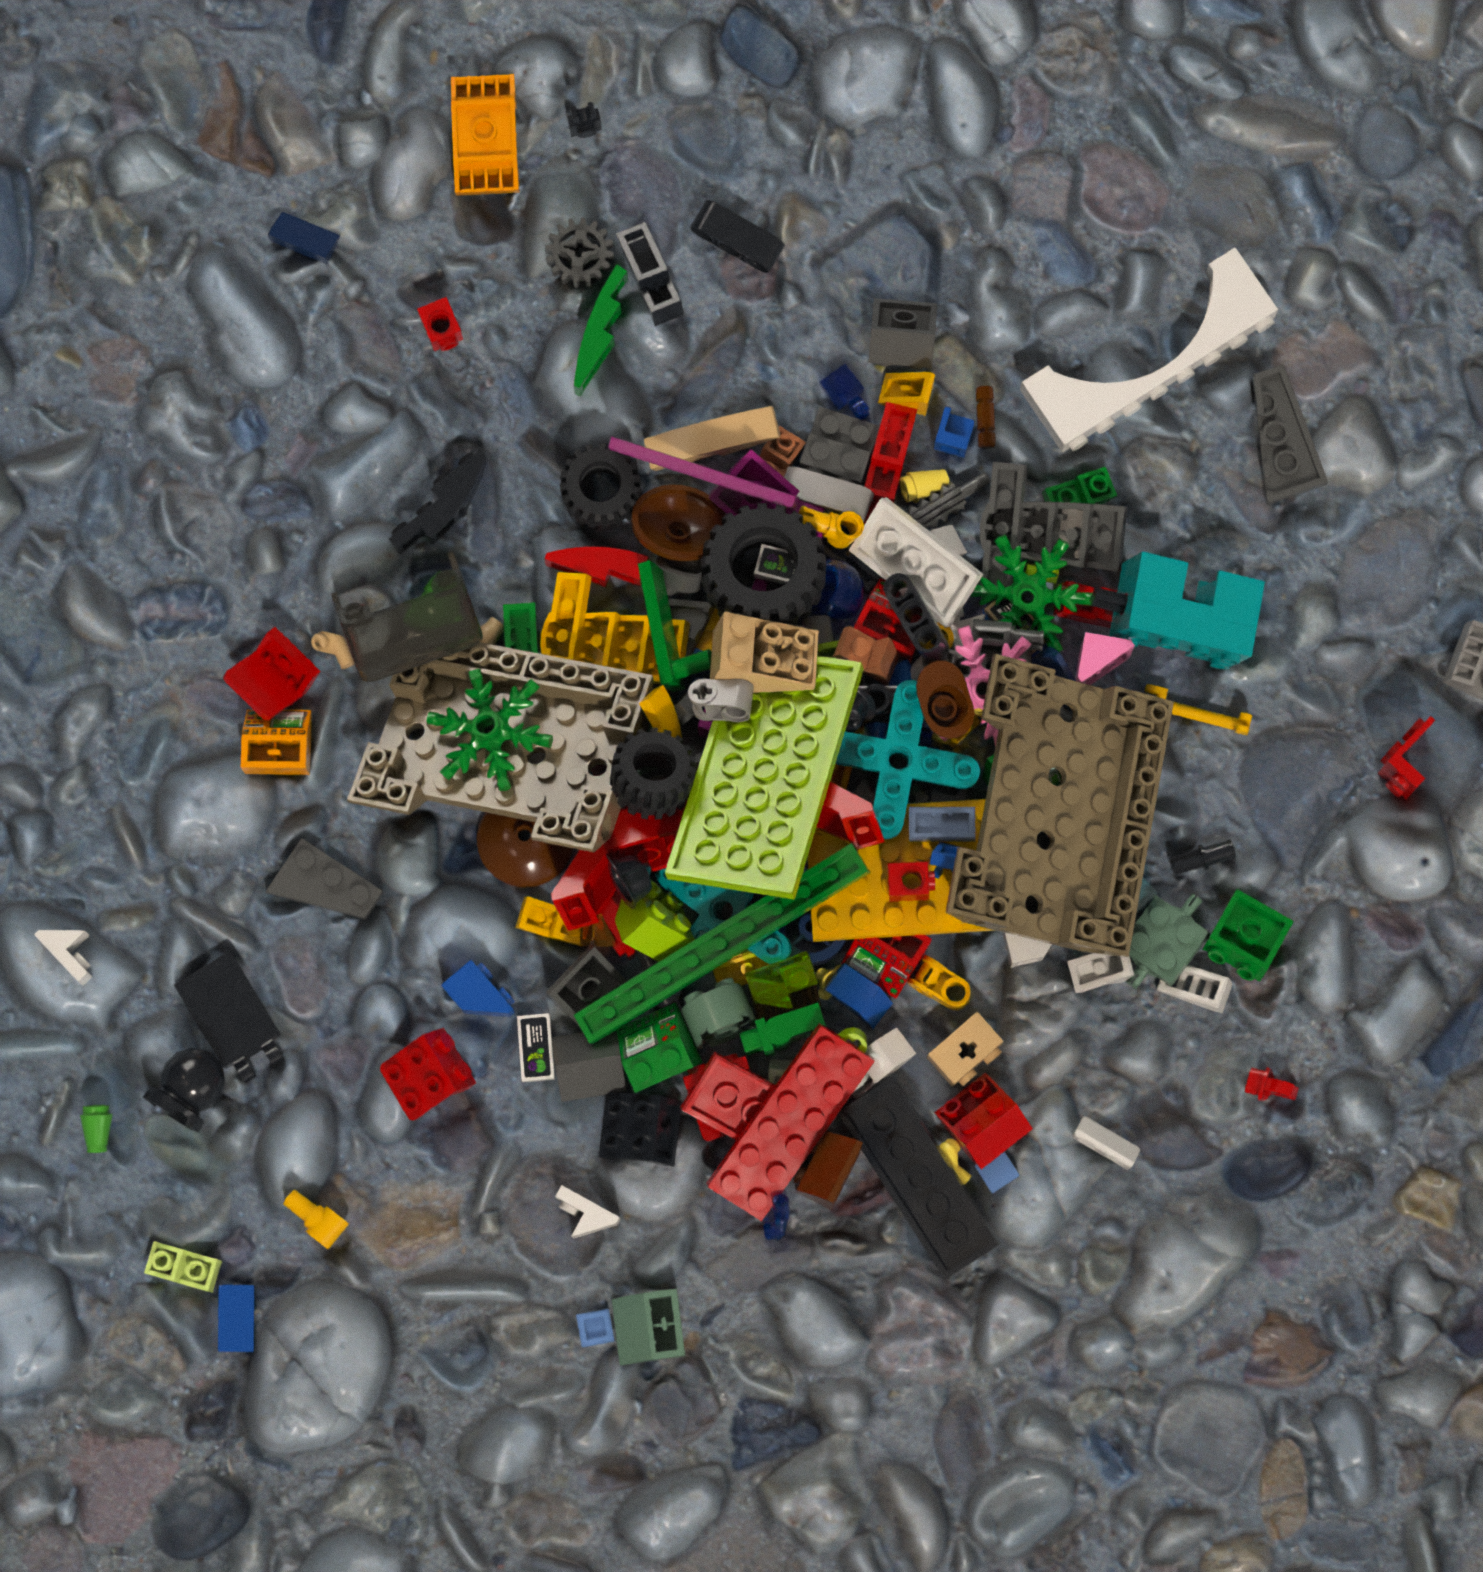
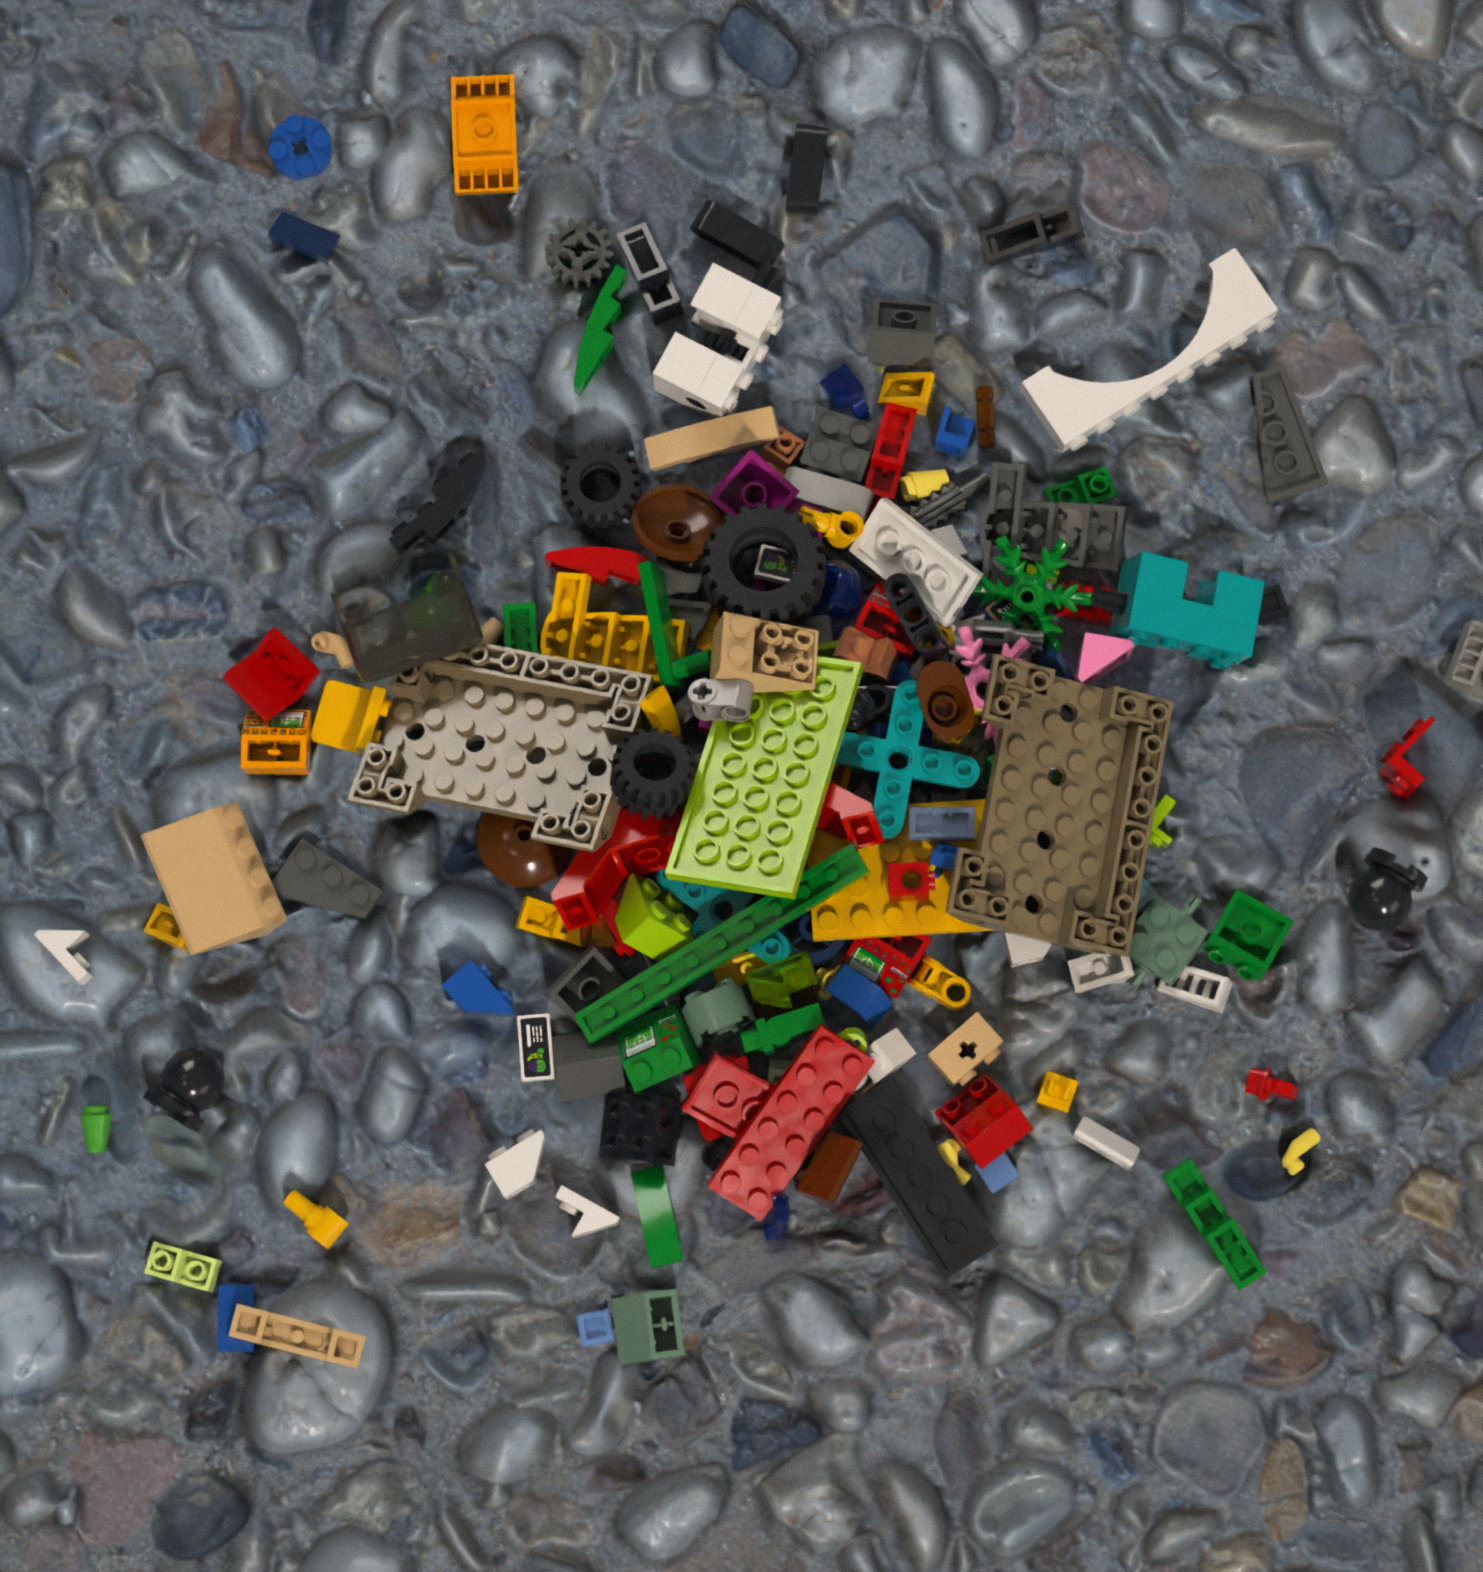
(165, 927): none -> yellow slope
(214, 879): none -> tan slope
(230, 1014): black tile -> none
(294, 131): none -> blue plate
(297, 1336): none -> tan slope
(350, 716): none -> yellow bracket
(427, 1073): red bracket -> none
(434, 313): red brick -> none
(485, 721): green piece -> none
(518, 1166): none -> white slope
(584, 121): black plate -> none
(630, 878): black piece -> none
(657, 1217): none -> green slope
(703, 473): magenta tile -> none
(741, 322): none -> white piece
(806, 169): none -> black beam
(1032, 234): none -> black slope
(1057, 1092): none -> yellow tile
(1162, 809): none -> lime bracket
(1202, 857): black axle -> none
(1213, 1224): none -> green slope
(1239, 725): yellow hinge -> none
(1272, 605): none -> black tile
(1297, 1148): none -> light yellow arm
(1382, 894): none -> black tile

